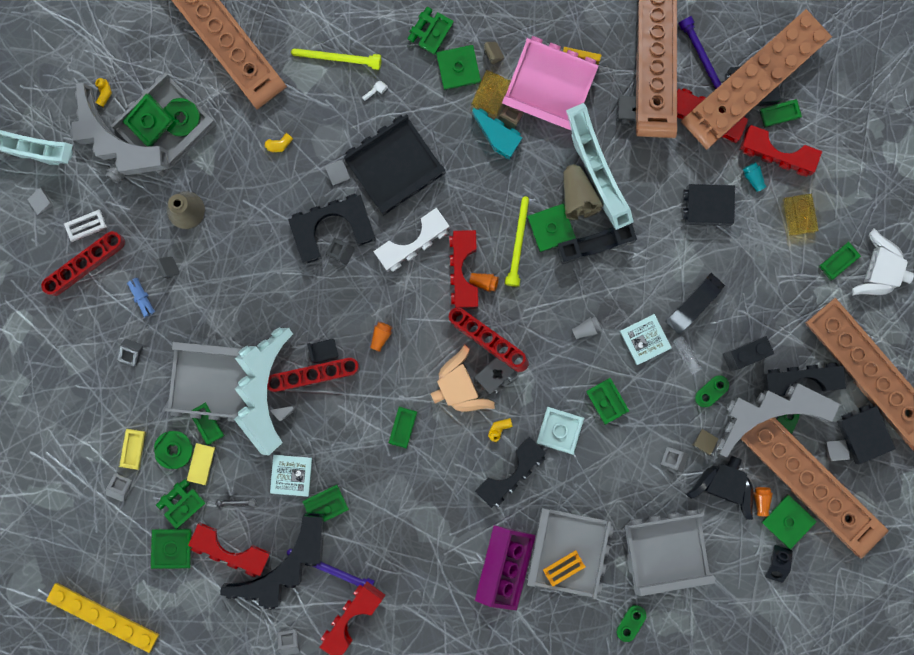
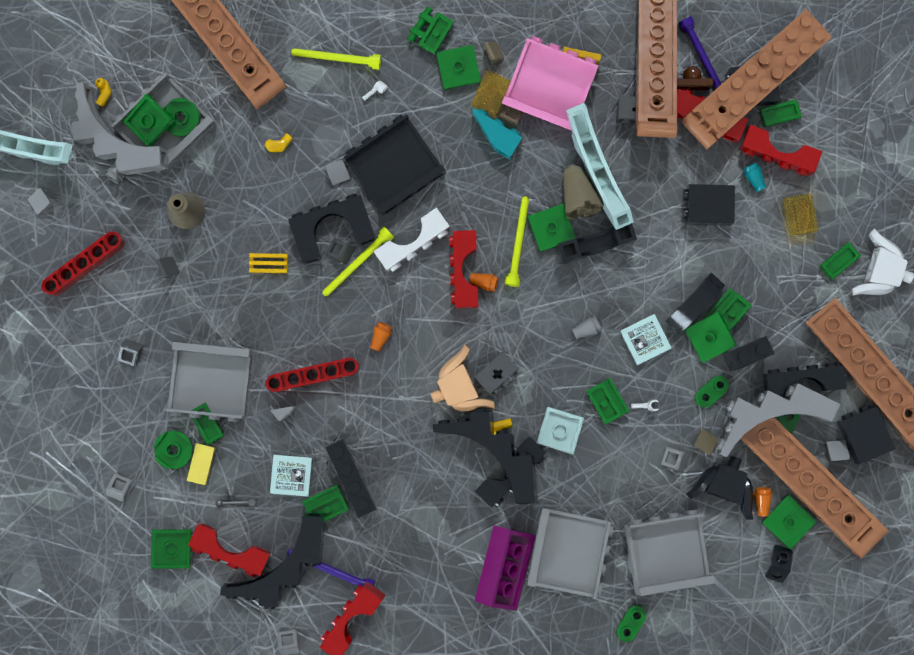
(86, 233): white tile -> none
(102, 617): yellow plate -> none
(132, 449): light yellow tile -> none
(140, 297): medium blue pin -> none
(184, 508): green plate -> none
(253, 390): light aqua arch -> none
(262, 255): none -> yellow tile
(322, 350): black bracket -> none
(351, 478): none -> black arch
(383, 237): none -> neon yellow piece
(402, 427): green tile -> none
(482, 333): red beam -> none
(518, 468): none -> black arch
(550, 576): light orange tile -> none
(645, 405): none -> white hand
(687, 354): clear pin -> none
(693, 81): none -> reddish brown tile
(711, 337): none -> green plate
(731, 307): none -> green plate

